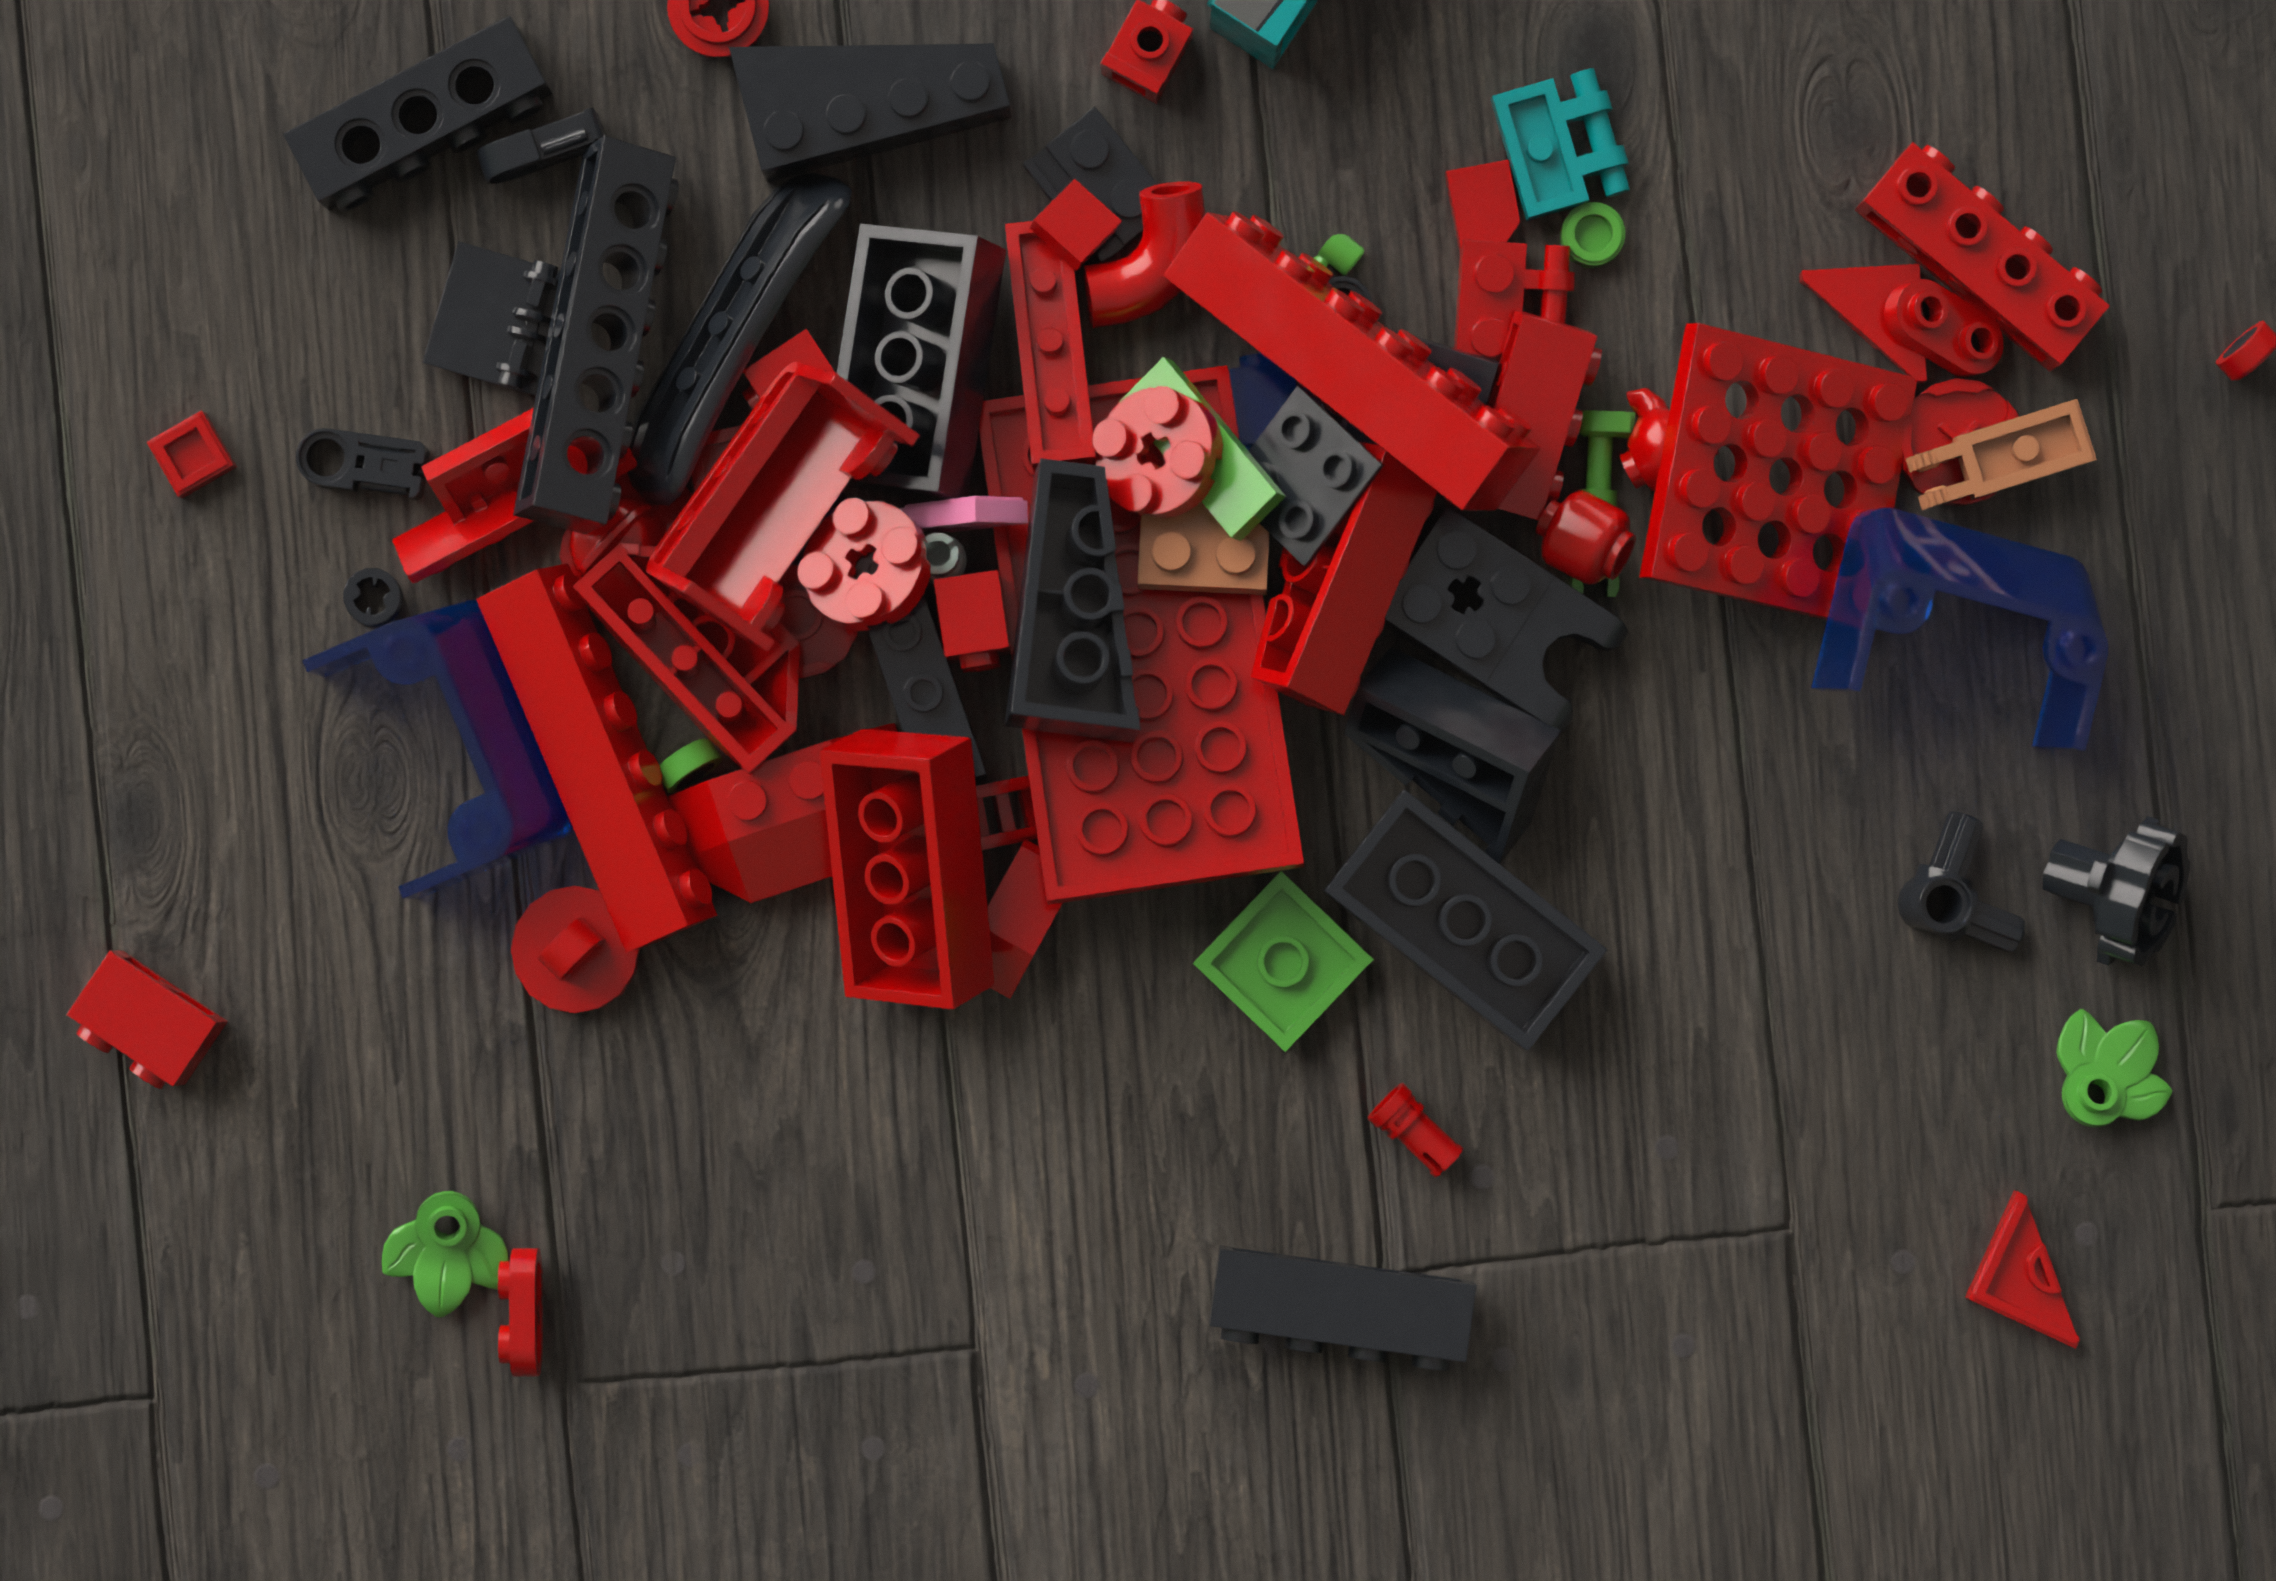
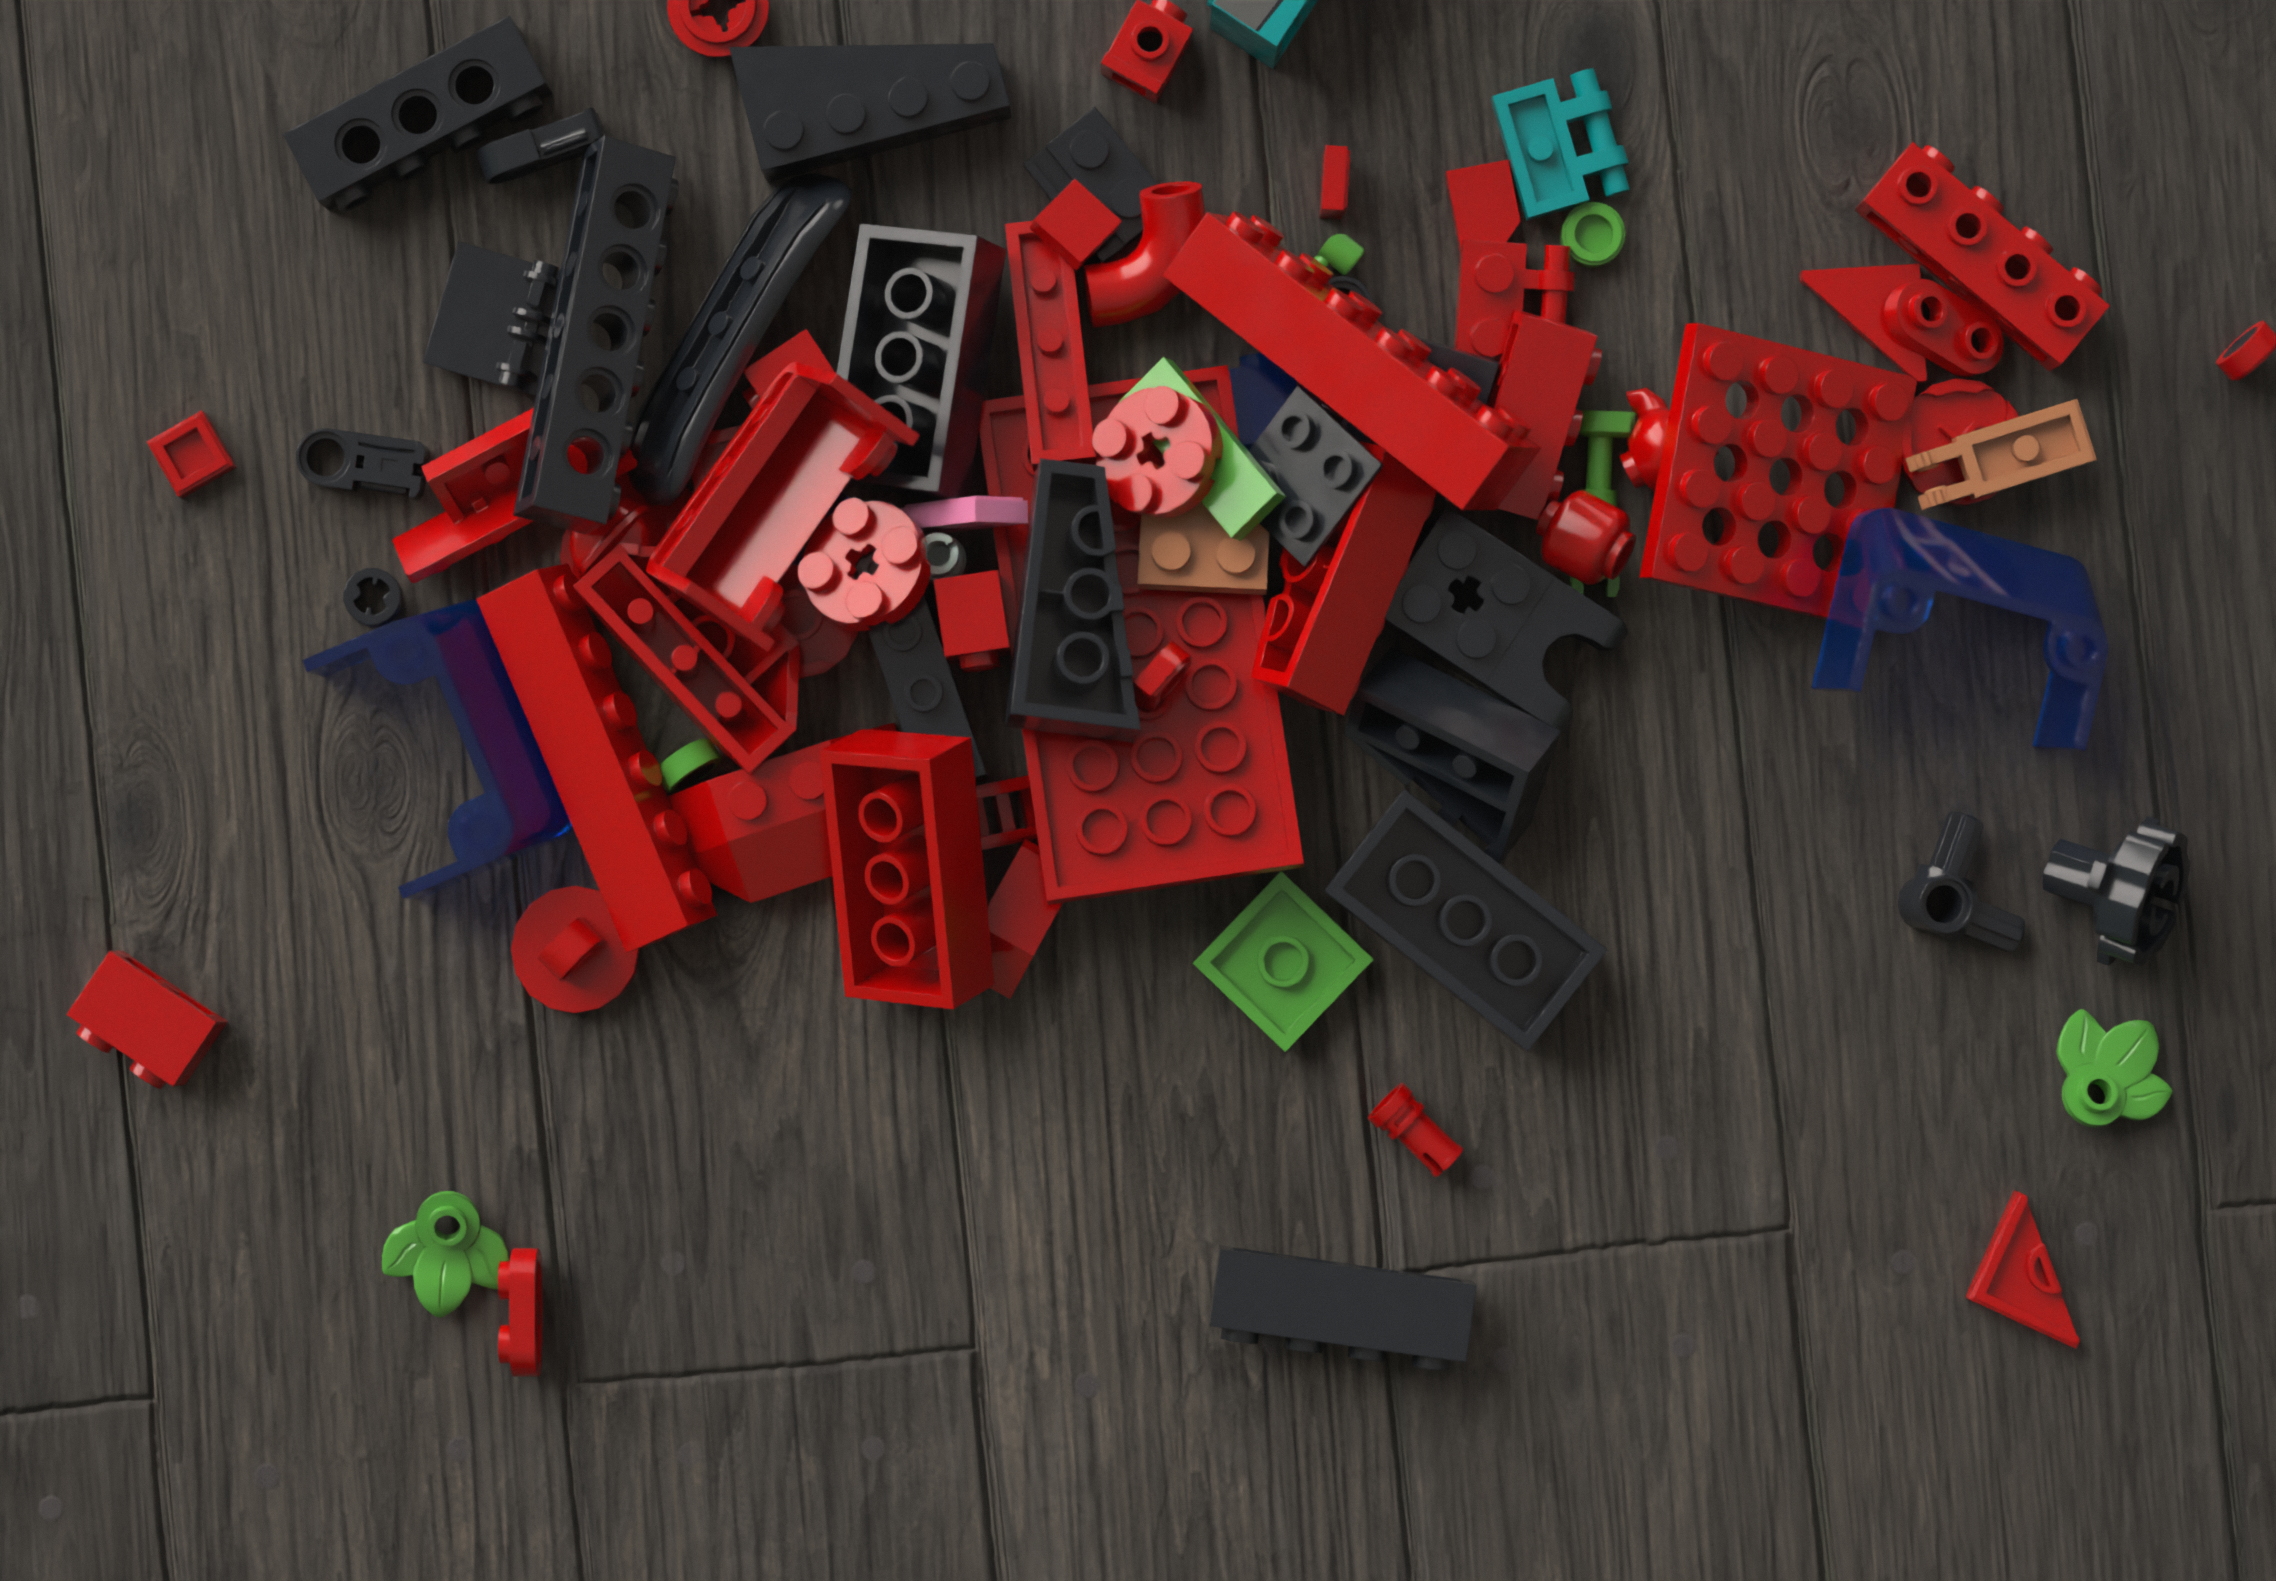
(1161, 676): none -> red tile
(1334, 182): none -> red tile

